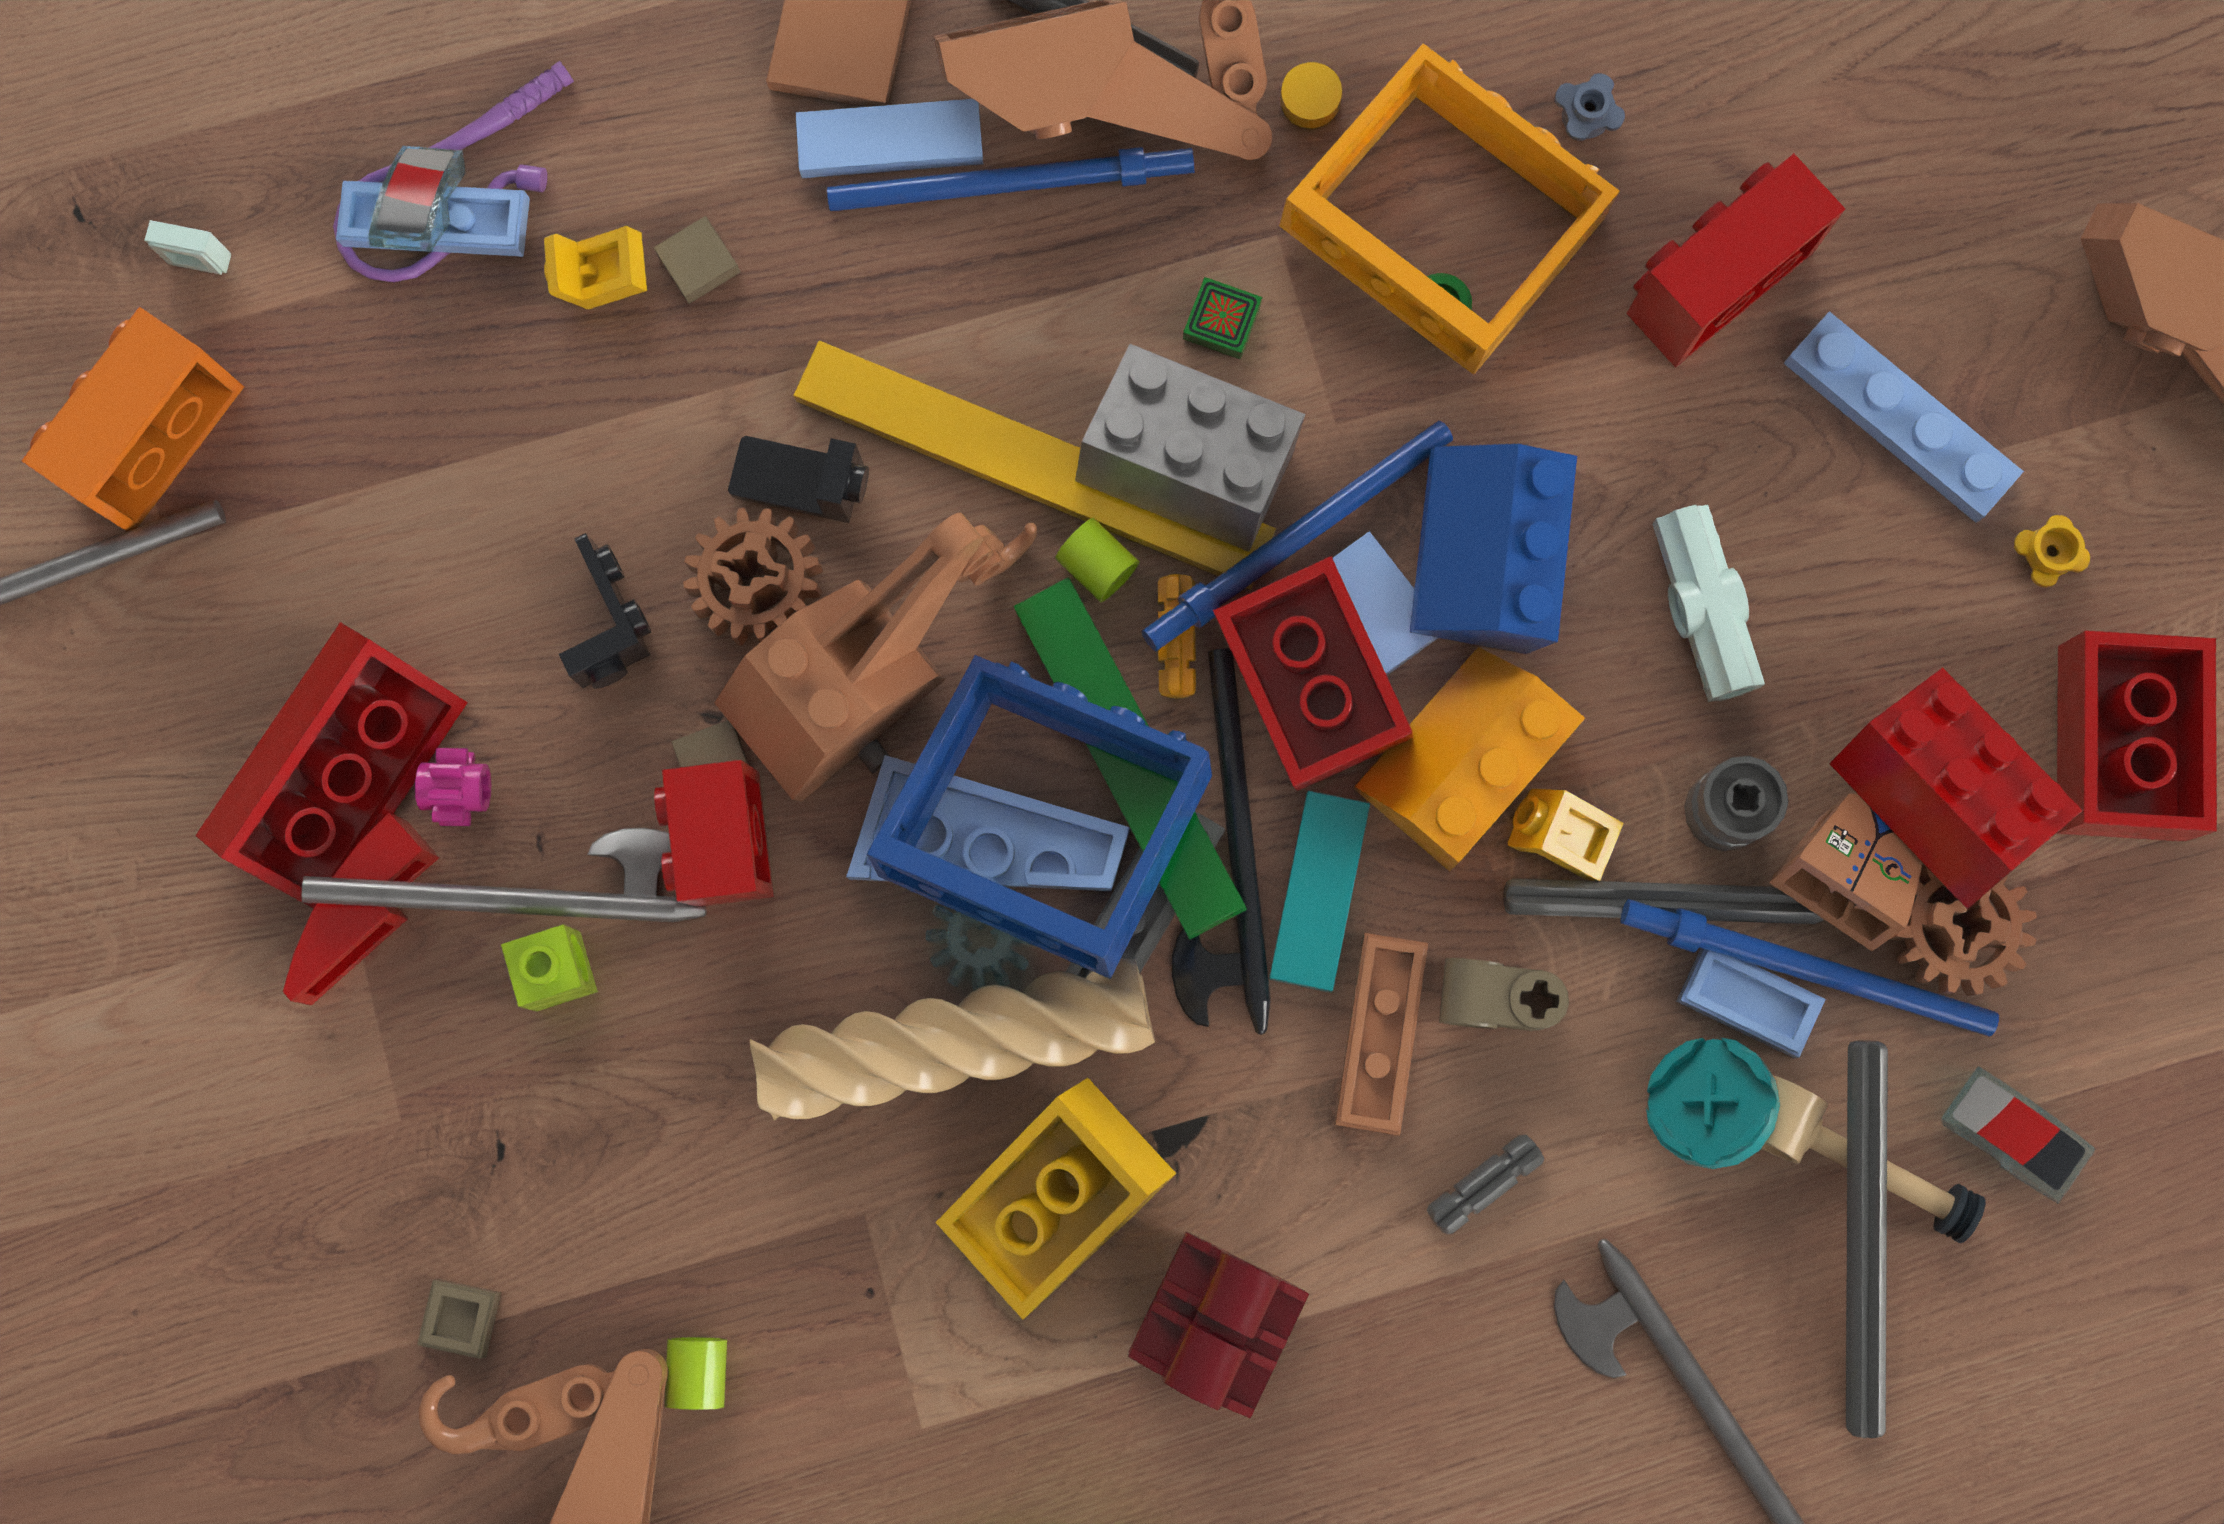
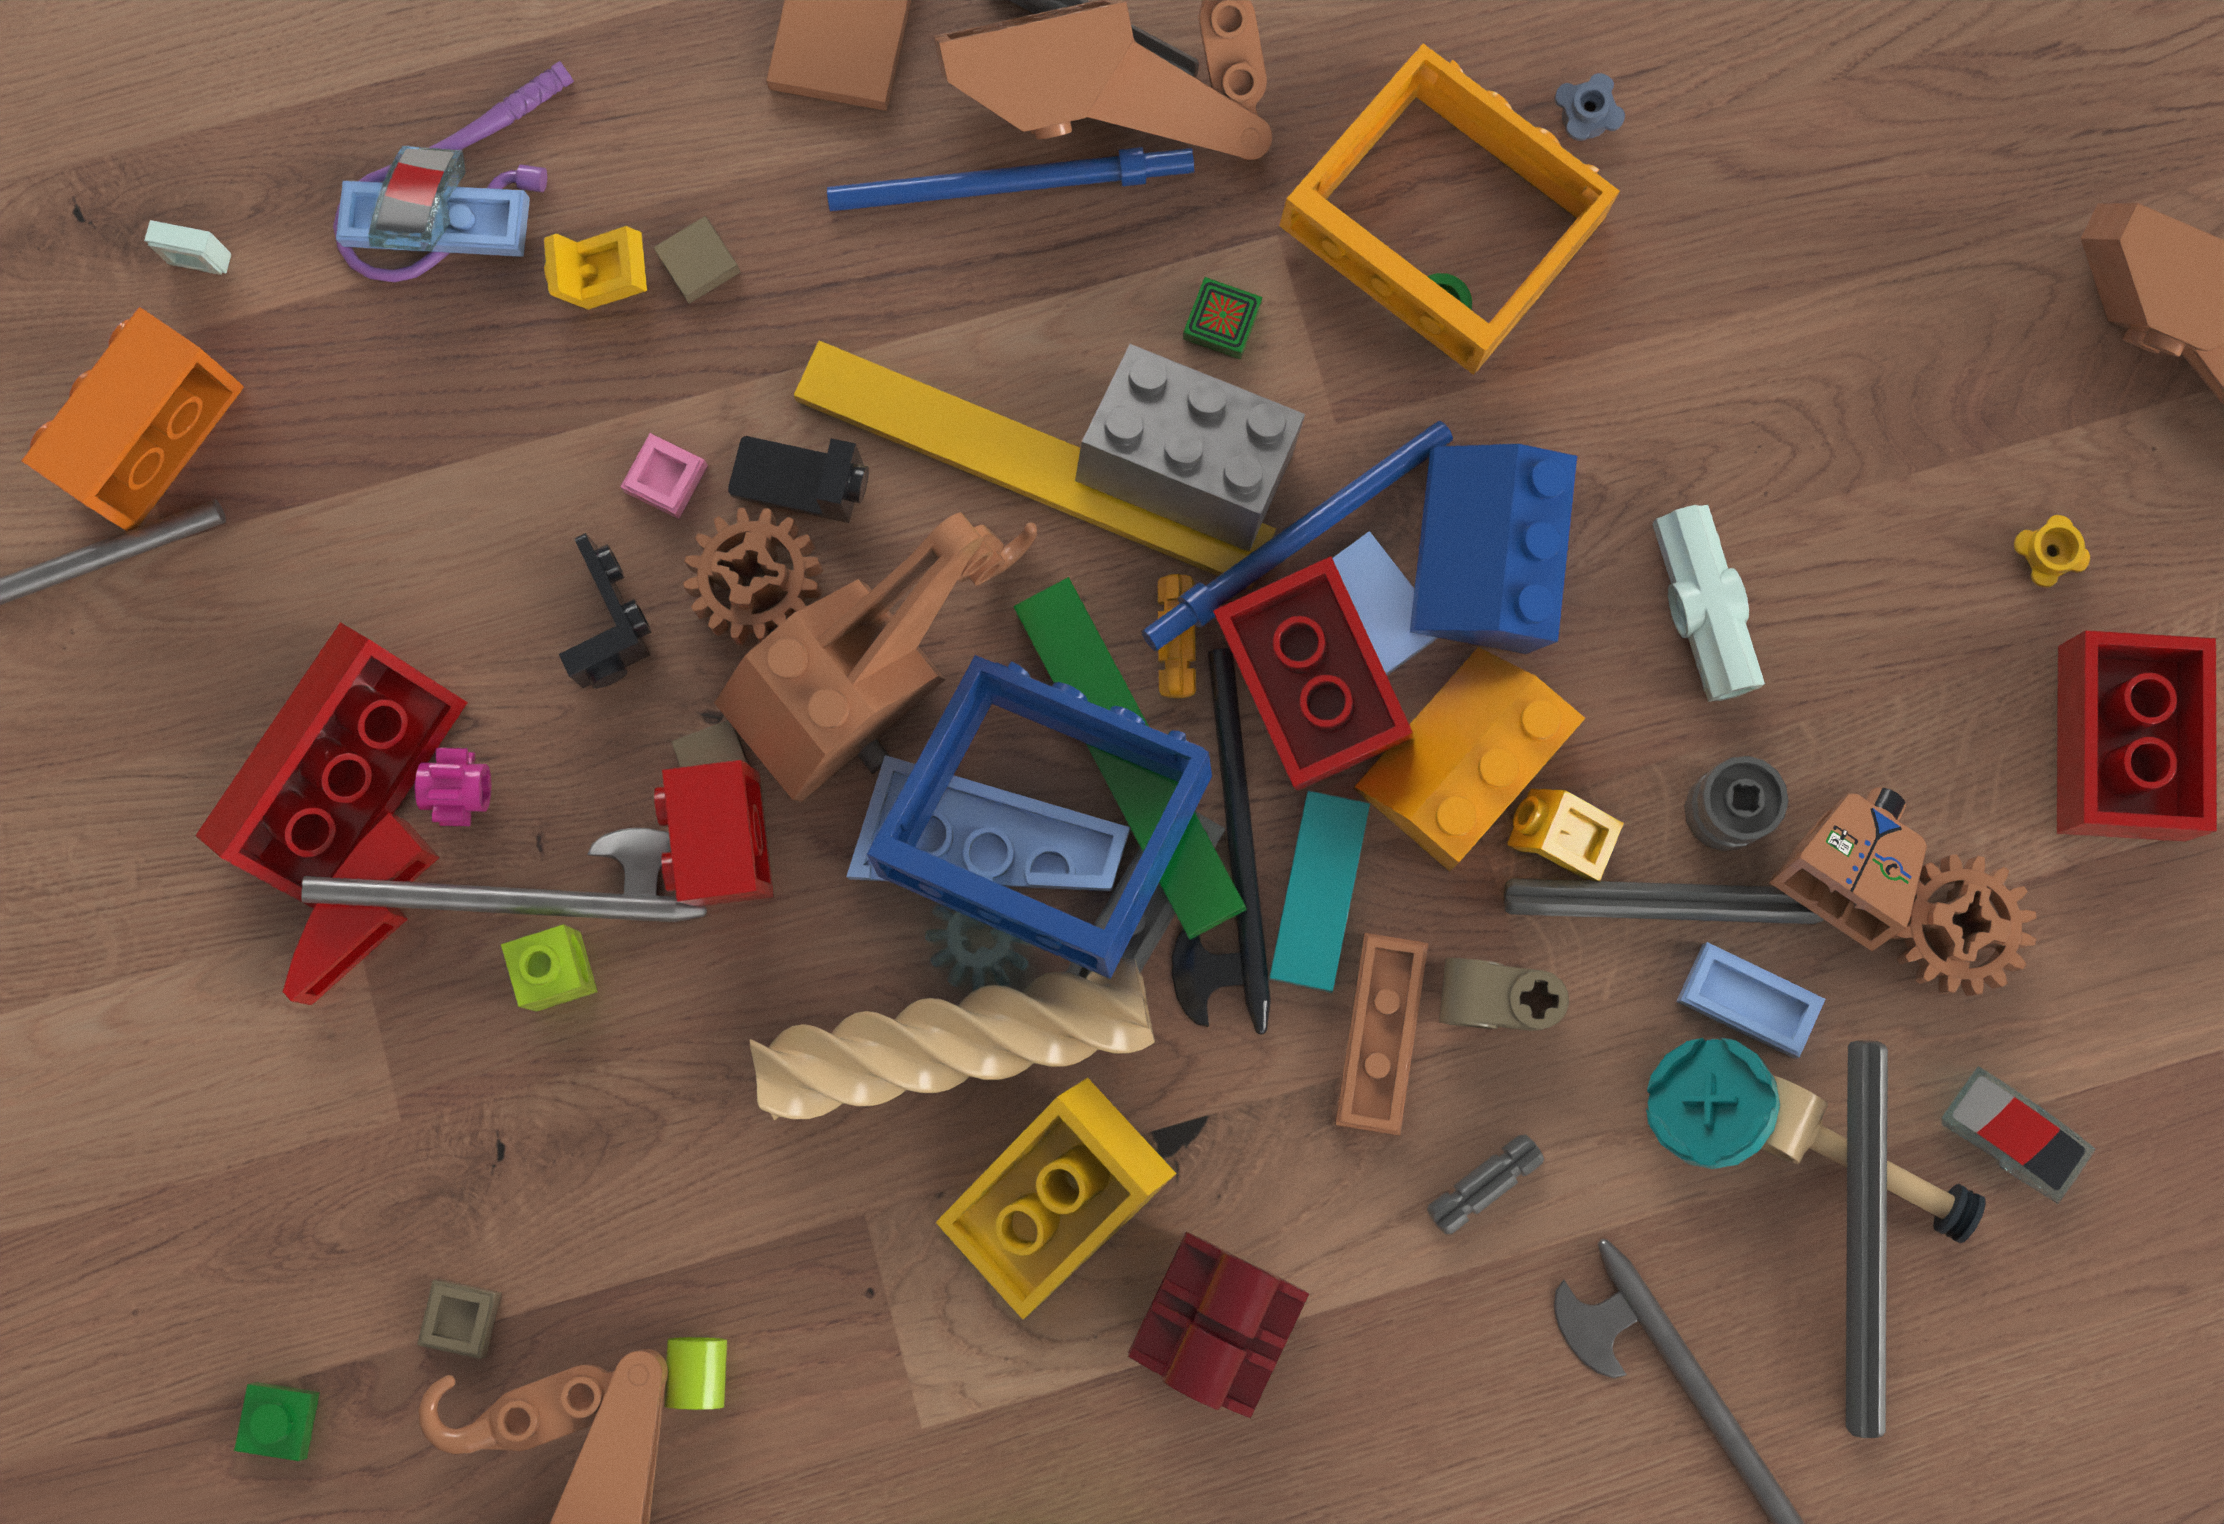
(277, 1421): none -> green plate
(664, 476): none -> bright pink tile
(889, 138): light blue tile -> none
(1097, 560): lime beam -> none
(1311, 95): yellow tile -> none
(1691, 931): blue bar -> none
(1732, 257): red brick -> none
(1903, 417): light blue plate -> none
(1954, 787): red brick -> none

